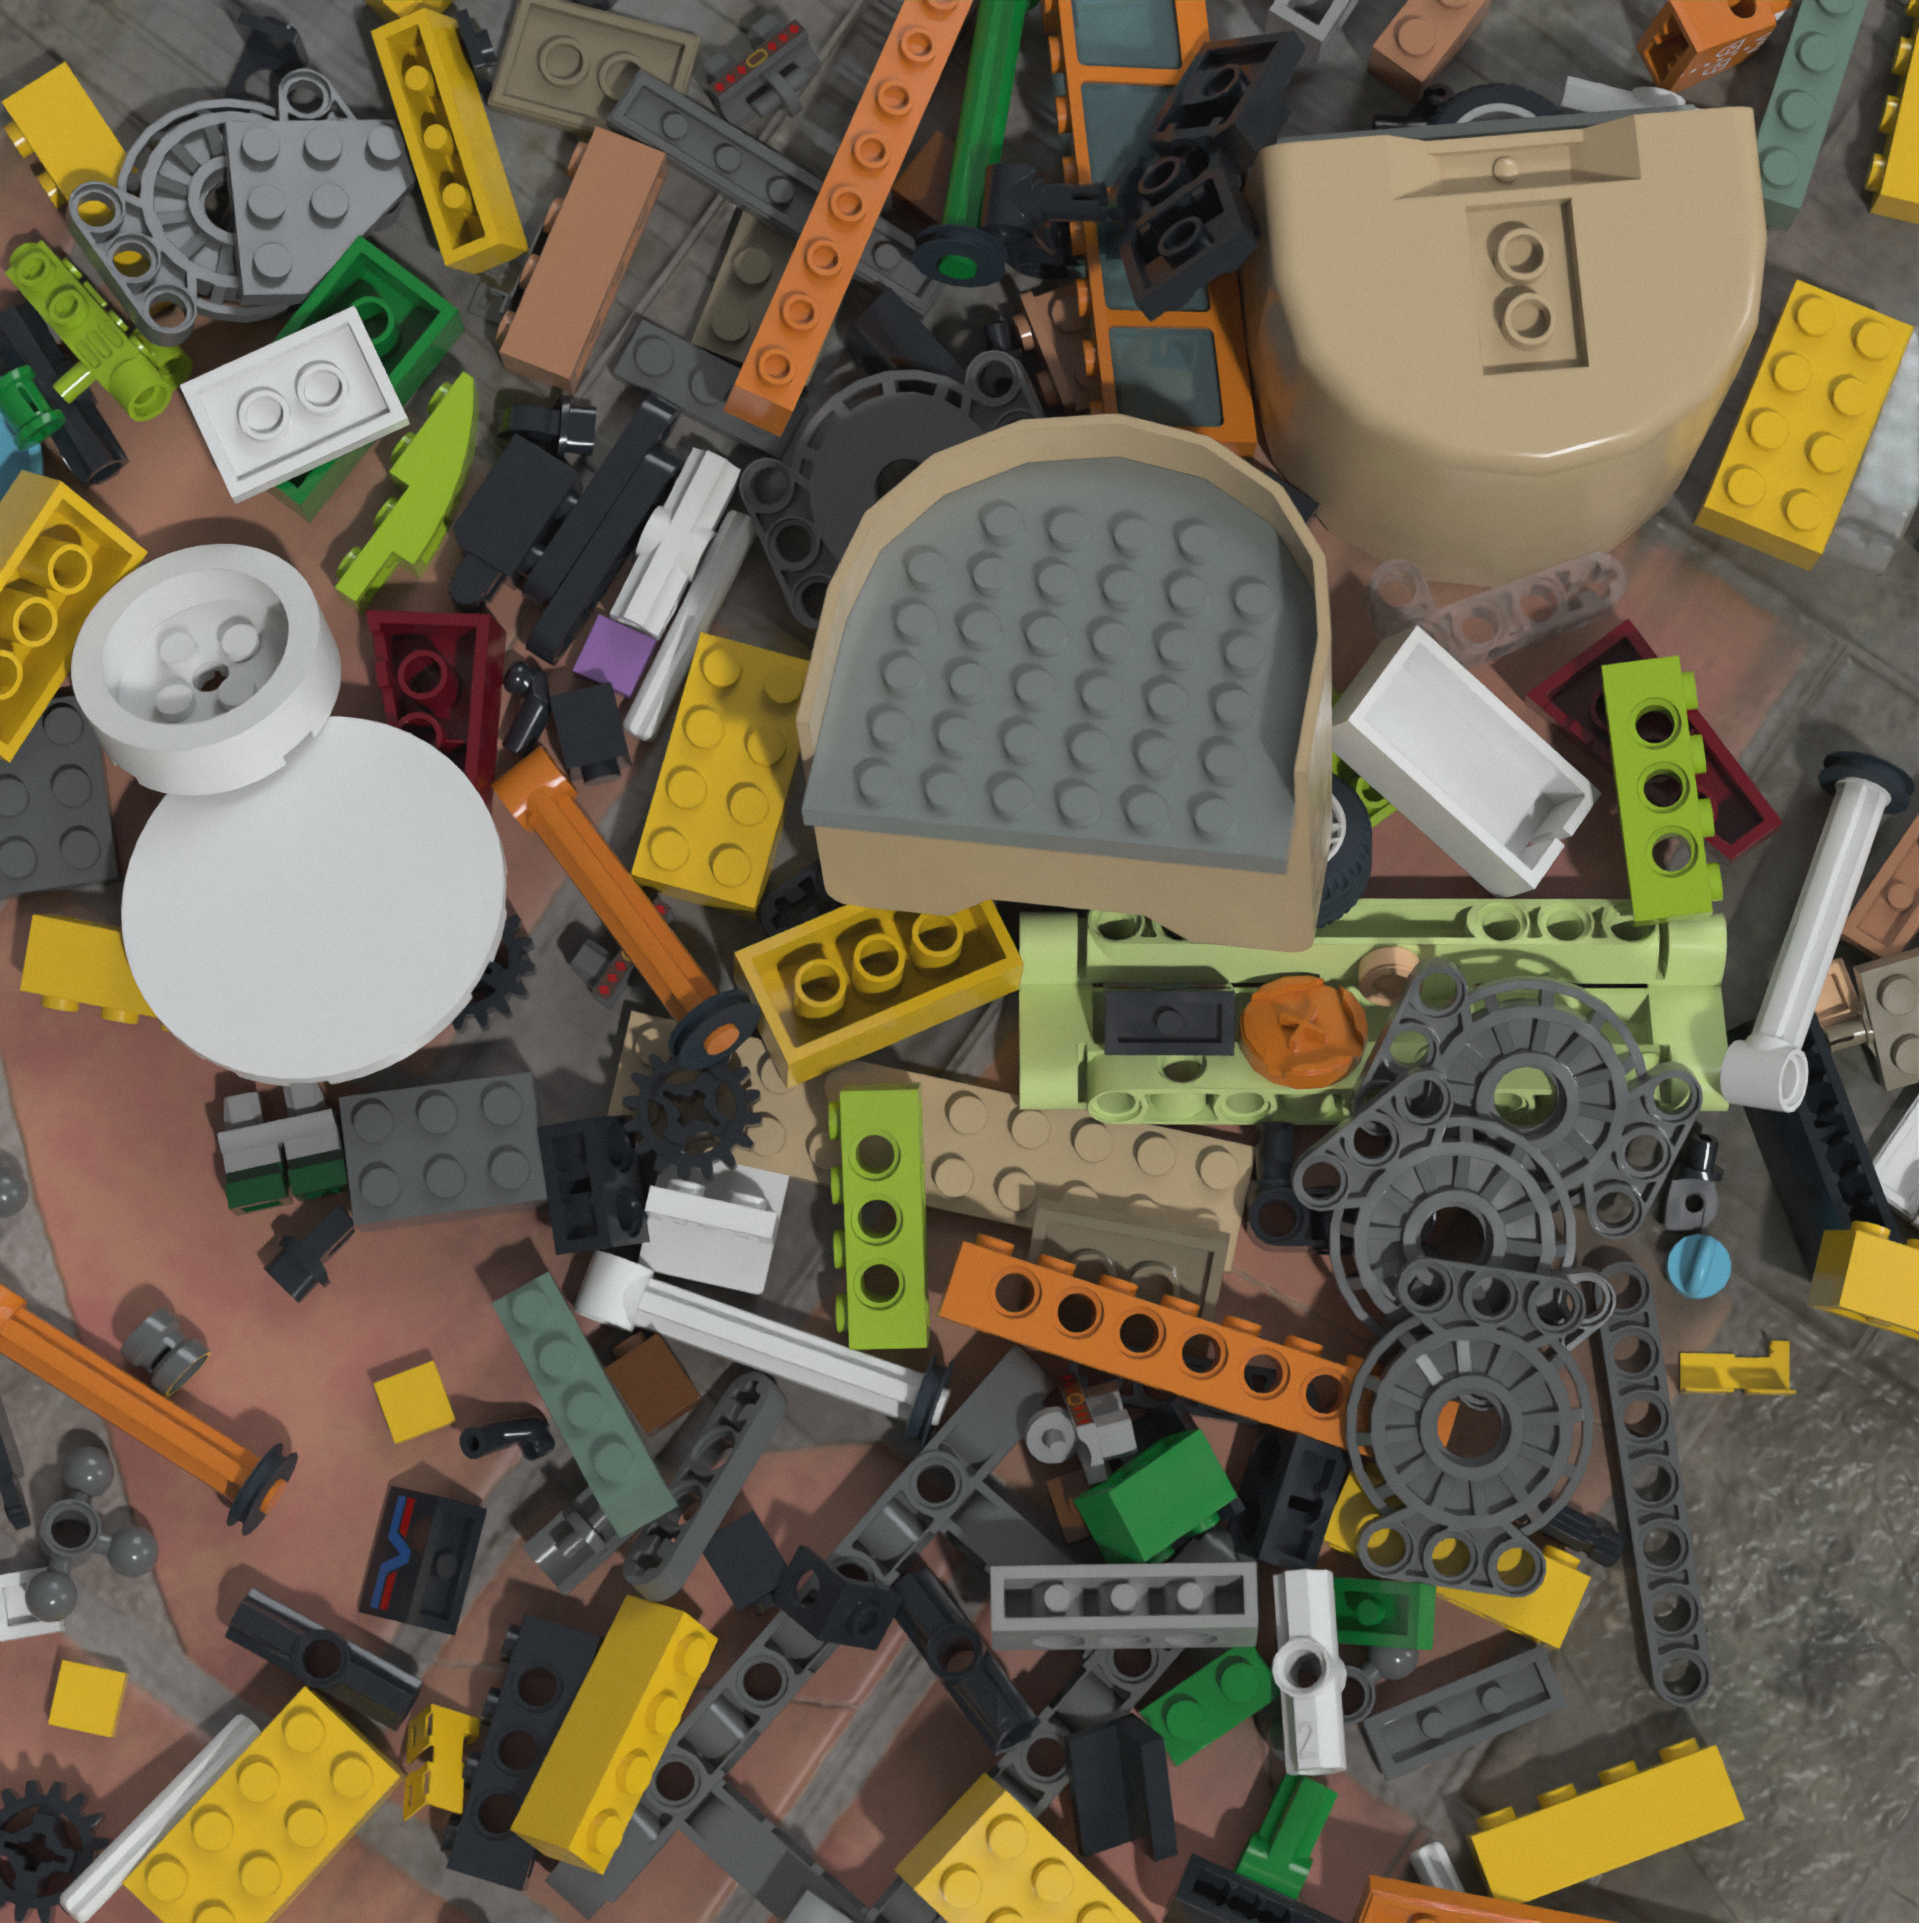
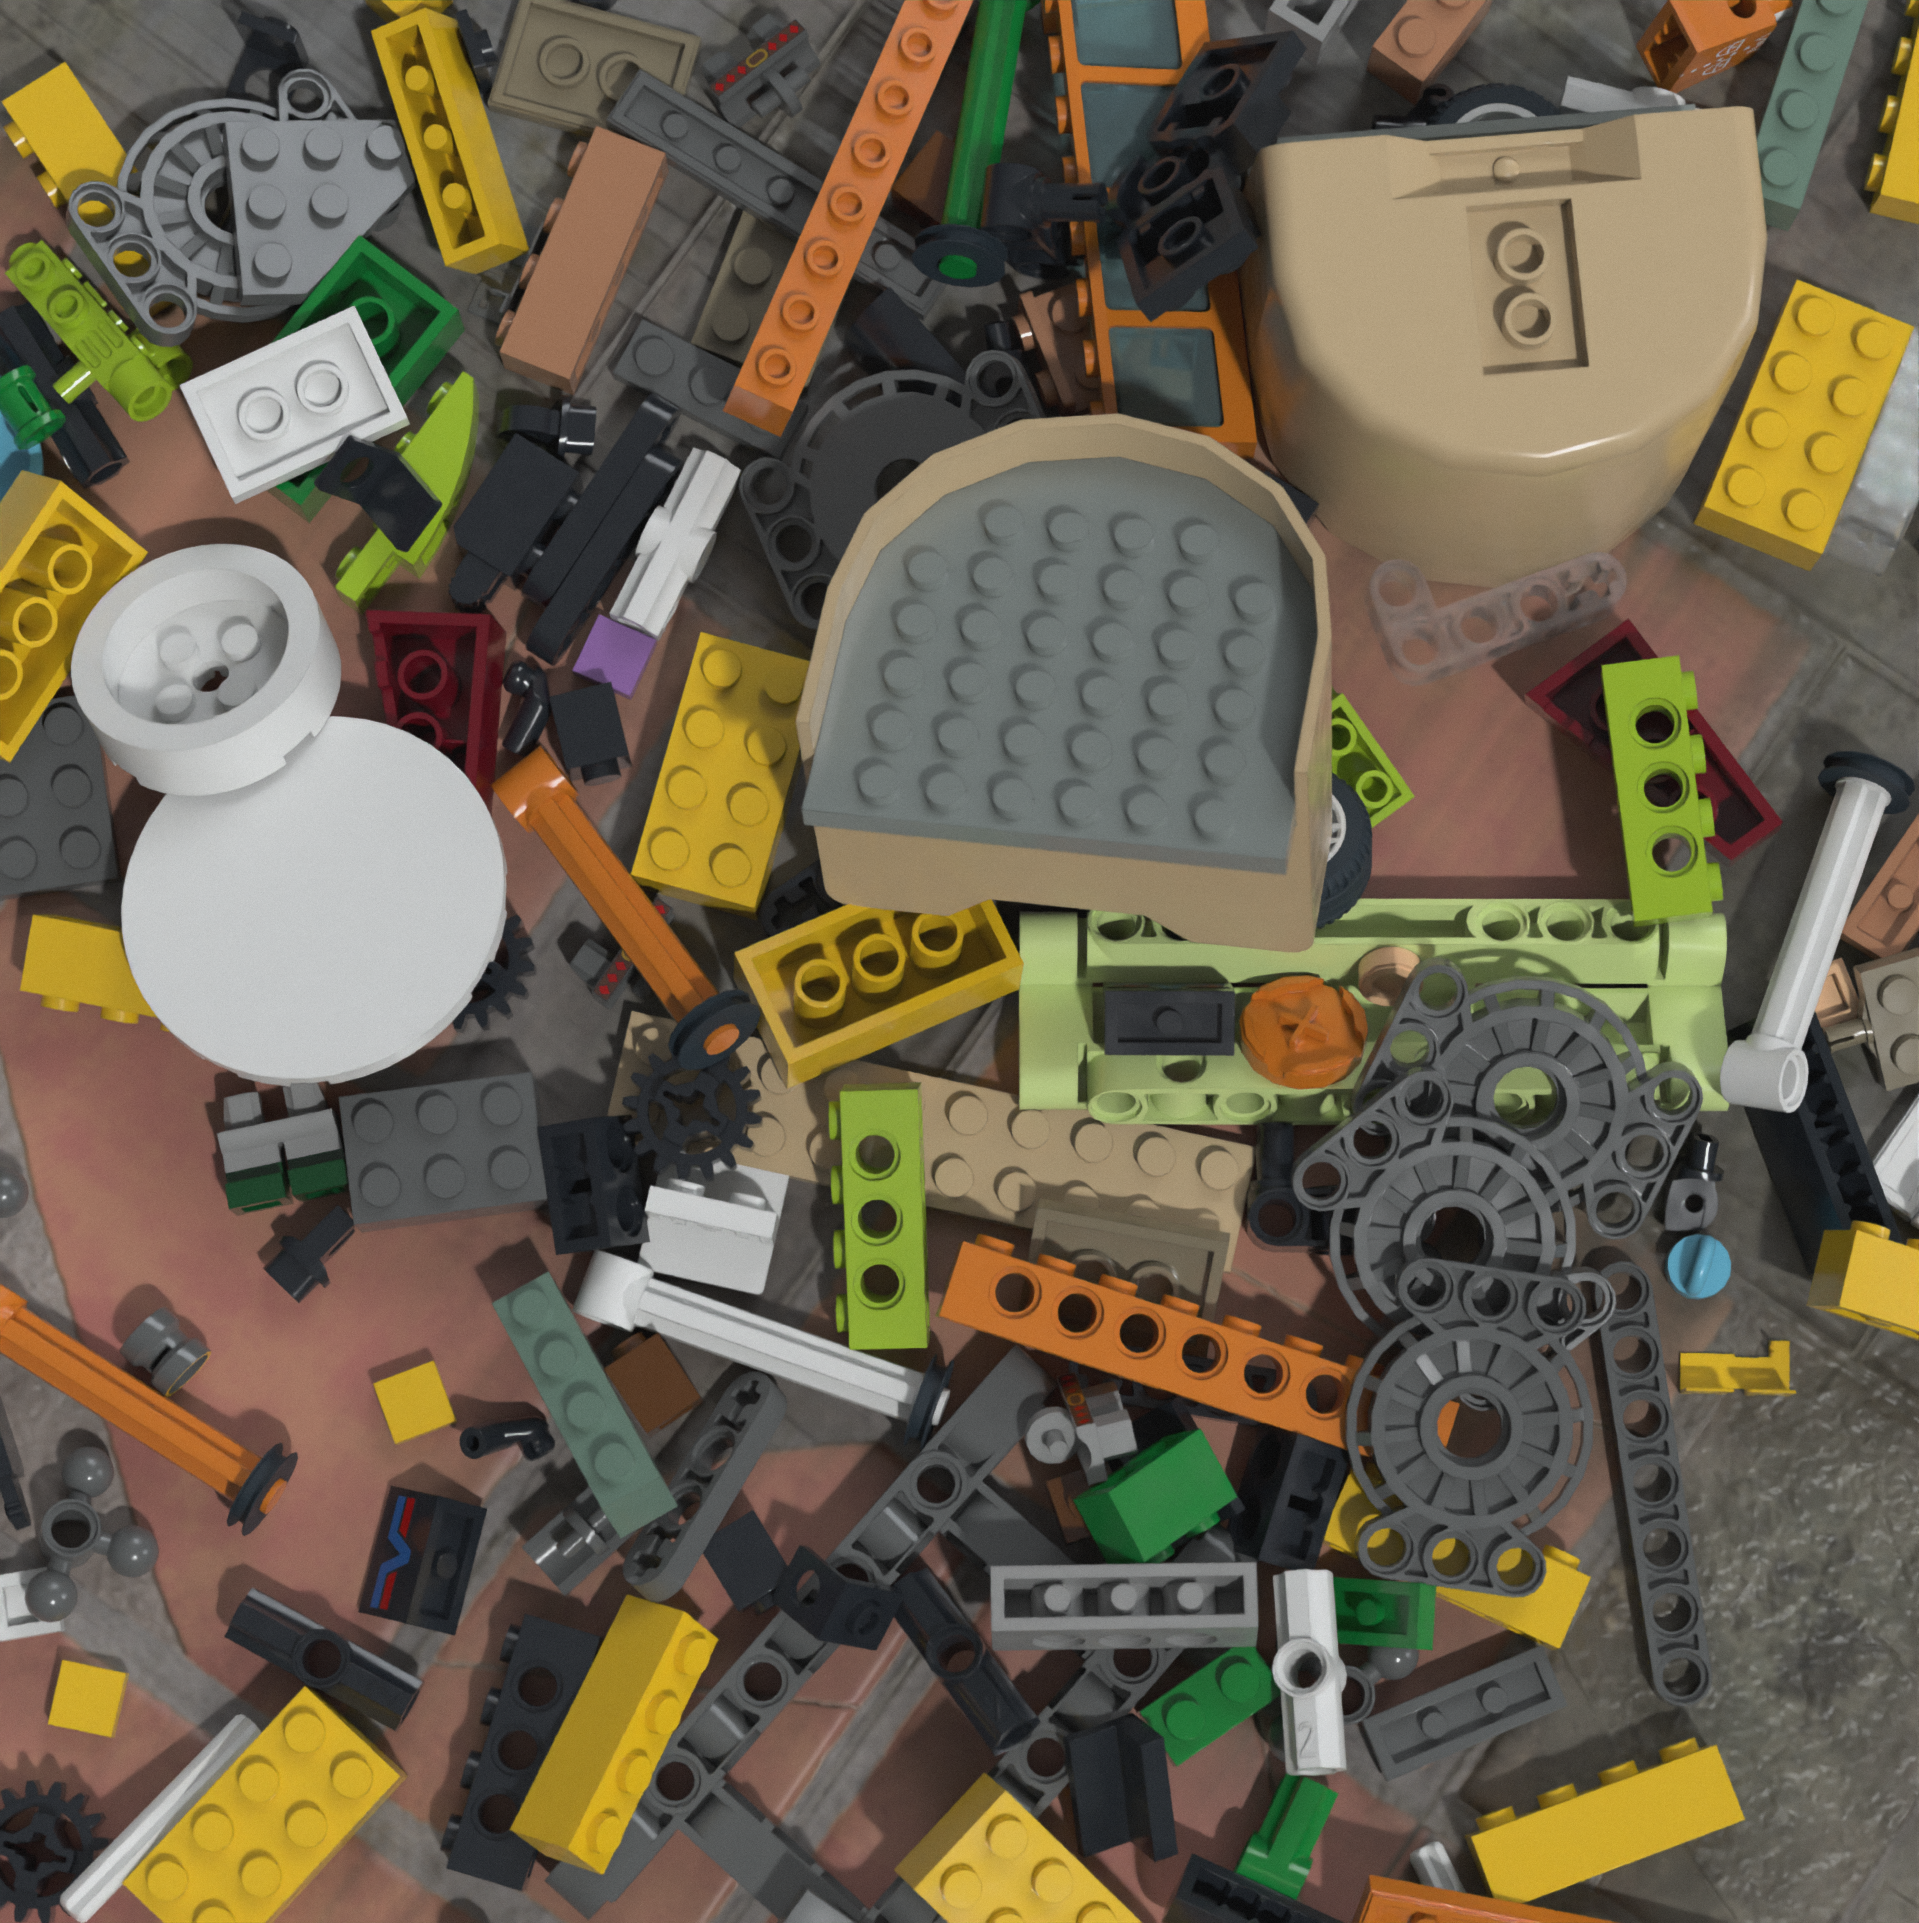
(386, 490): none -> black bracket
(446, 1769): yellow piece -> none
(693, 617): white axle -> none
(1459, 763): white piece -> none
(1579, 1533): black axle -> none

